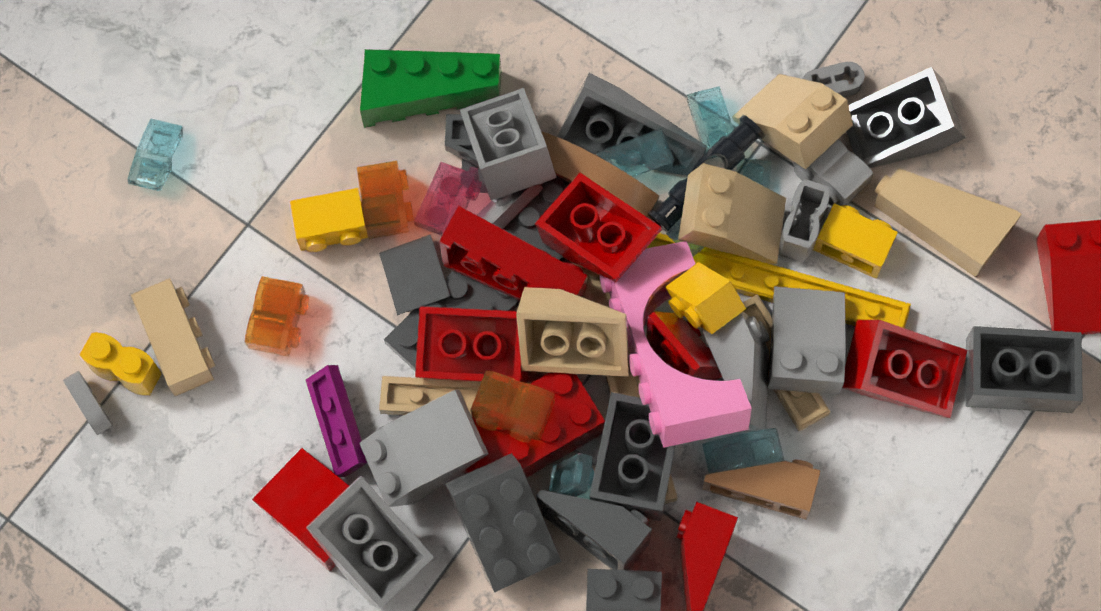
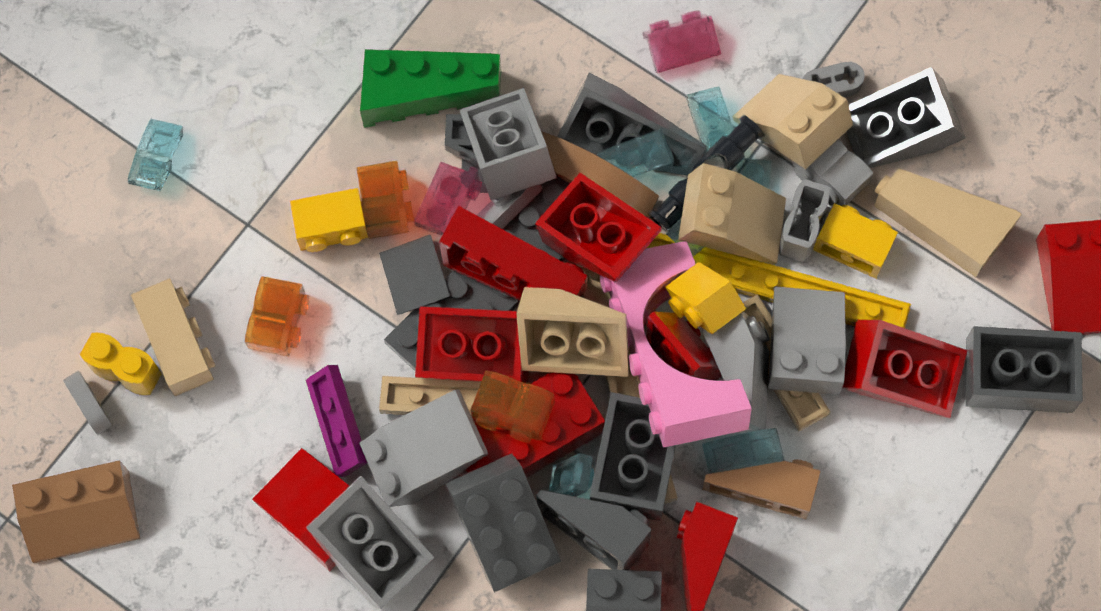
(76, 511): none -> medium nougat slope
(682, 41): none -> clear pink bracket

